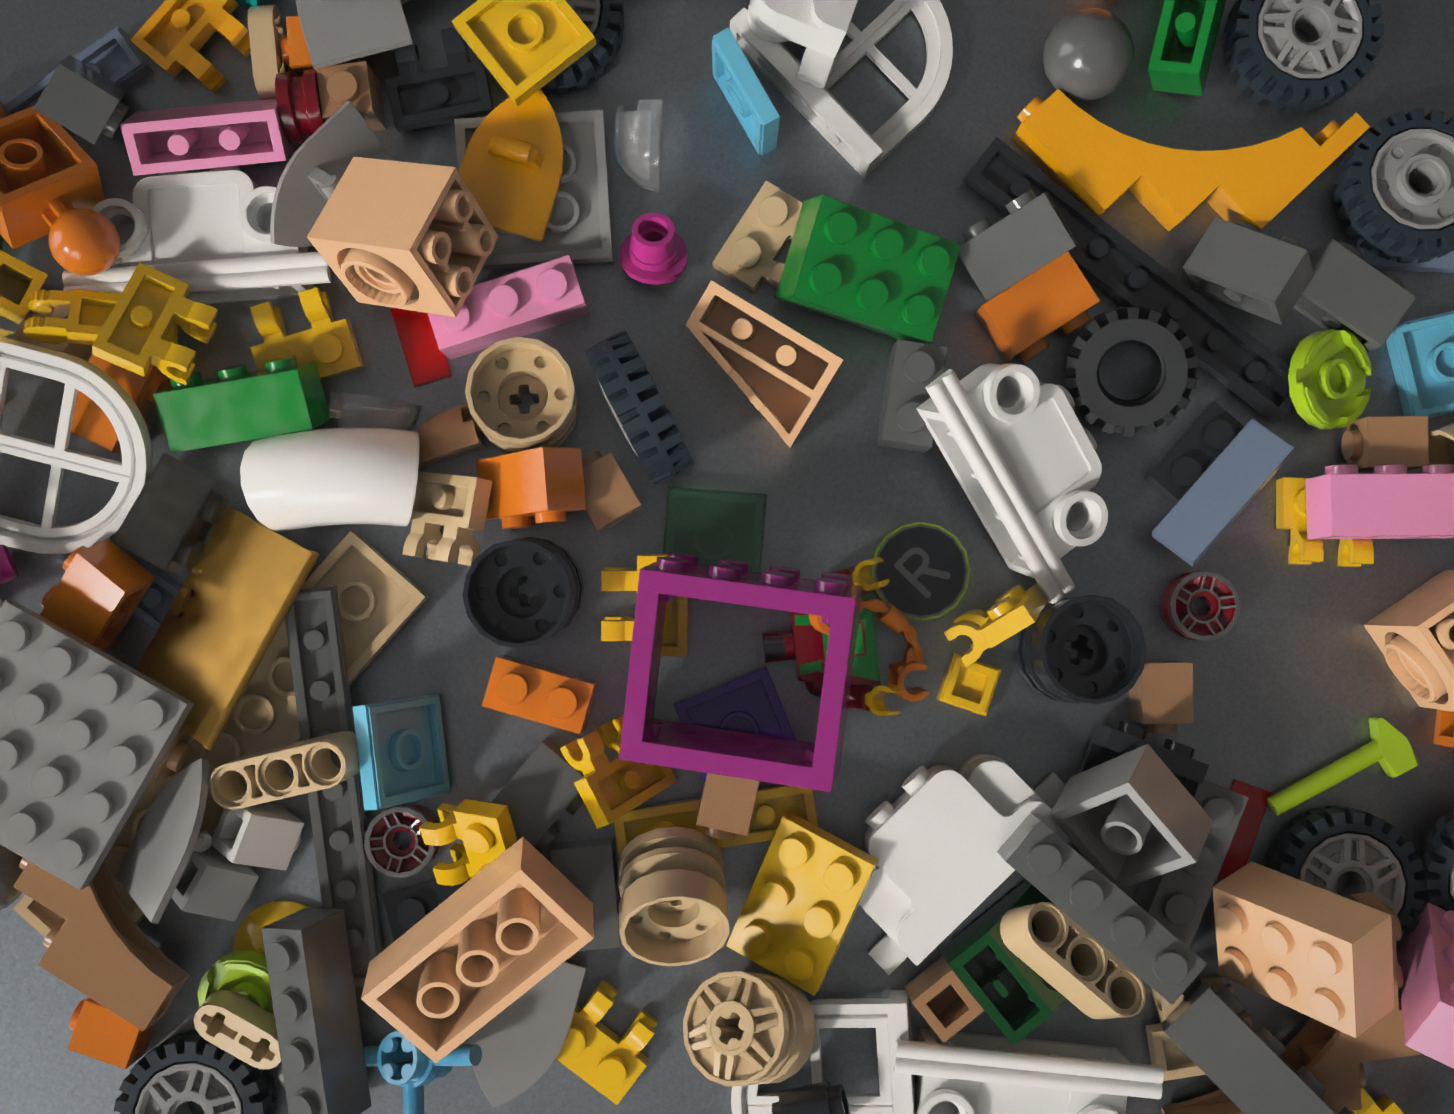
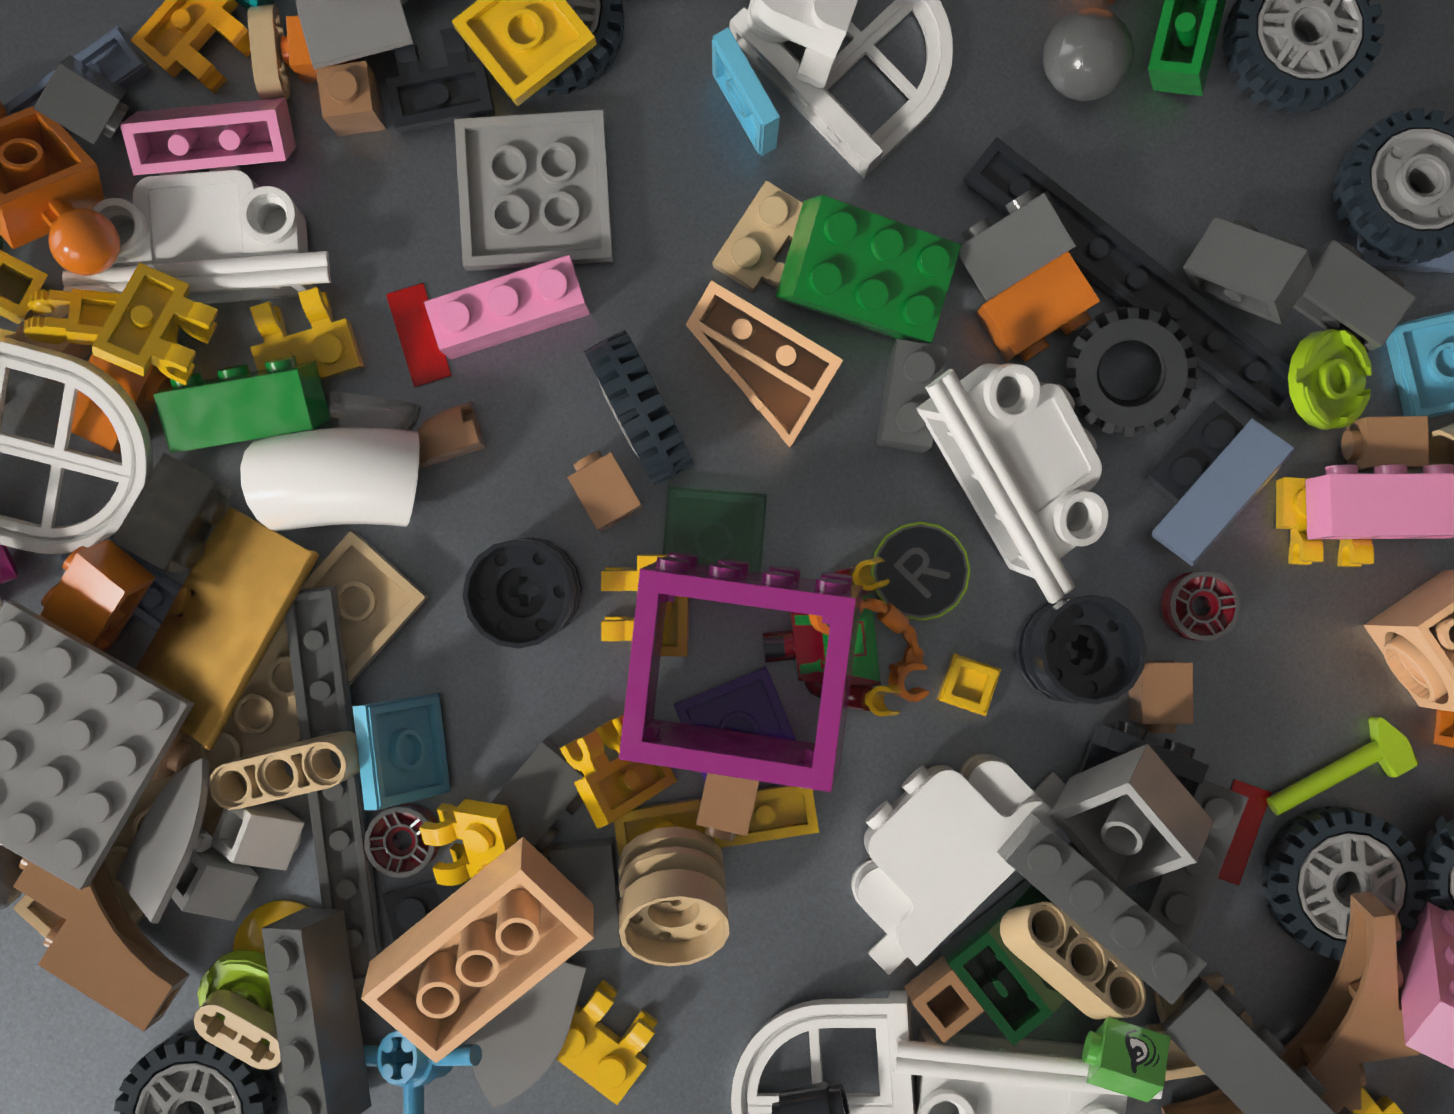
(106, 1035): orange brick -> none
(298, 104): dark red wheel -> none
(316, 171): light grey shield -> none
(404, 235): light nougat brick -> none
(450, 502): tan plate -> none
(501, 380): tan wheel -> none
(516, 166): light orange shield -> none
(534, 484): orange brick -> none
(540, 693): orange brick -> none
(640, 143): clear brick -> none
(653, 250): dark pink piece -> none
(774, 1022): tan wheel -> none
(802, 902): yellow plate -> none
(1009, 615): yellow plate -> none
(1126, 1059): none -> bright green brick
(1238, 183): light orange arch -> none
(1305, 947): light nougat brick -> none

